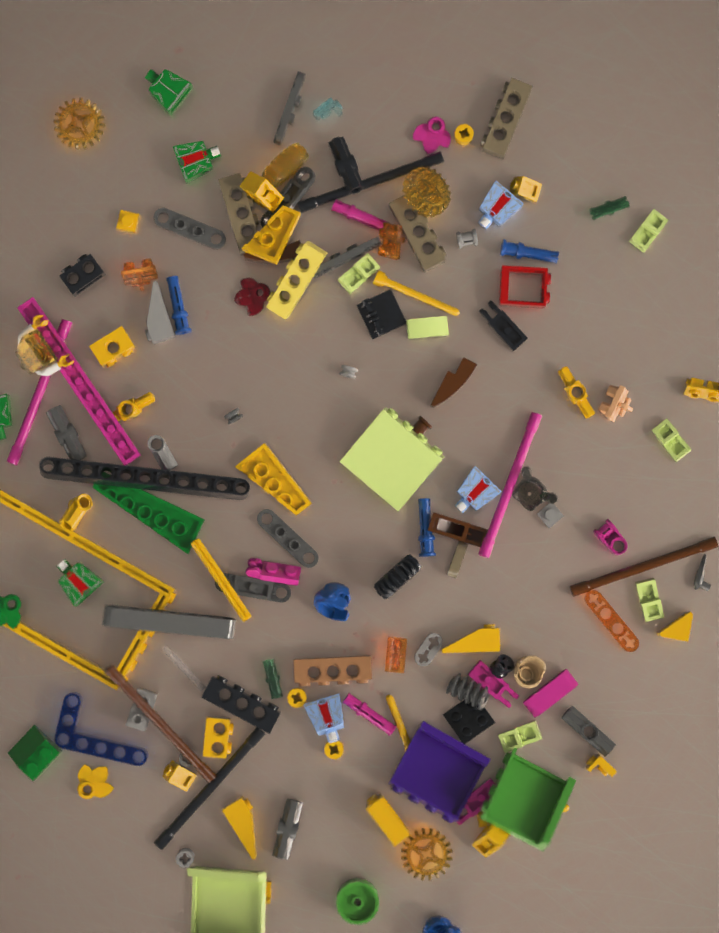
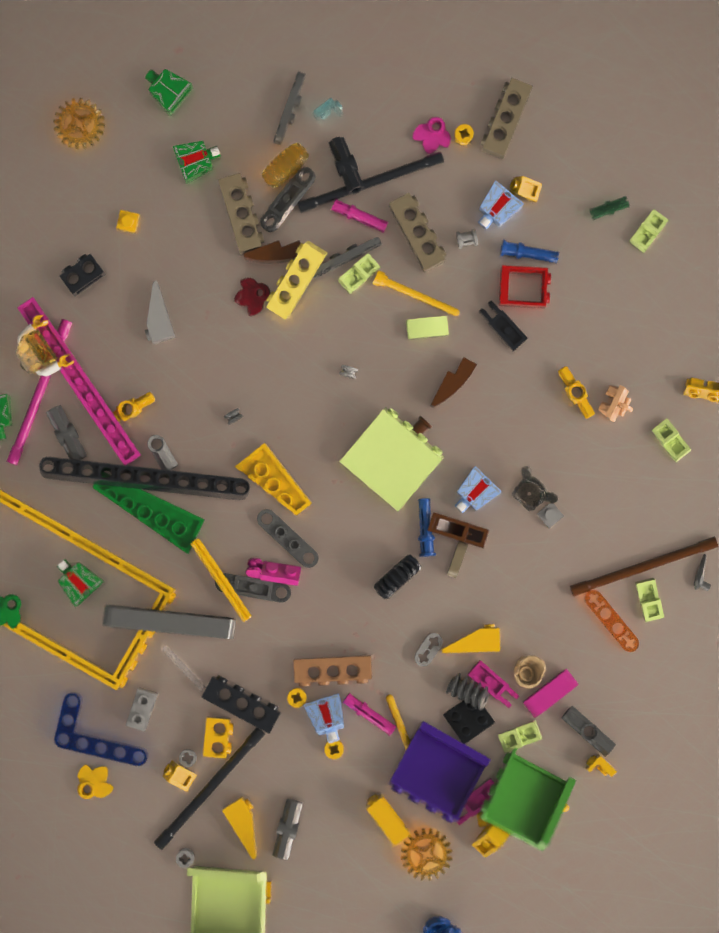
(34, 753): green slope -> none
(75, 511): yellow piece -> none
(101, 347): yellow brick -> none
(118, 679): reddish brown piece -> none
(139, 276): clear orange hips -> none
(179, 315): blue pin -> none
(189, 228): dark grey plate -> none
(261, 191): yellow brick -> none
(272, 678): clear green pin -> none
(274, 236): yellow wing -> none
(332, 601): blue helmet -> none
(357, 889): bright green wheel -> none
(381, 314): black hinge -> none
(391, 240): clear orange hips -> none
(396, 655): clear orange hips -> none
(426, 191): clear yellow gear -> none
(489, 540): dark pink piece -> none
(502, 666): black wheel -> none
(610, 537): dark pink piece -> none
(679, 628): yellow slope -> none

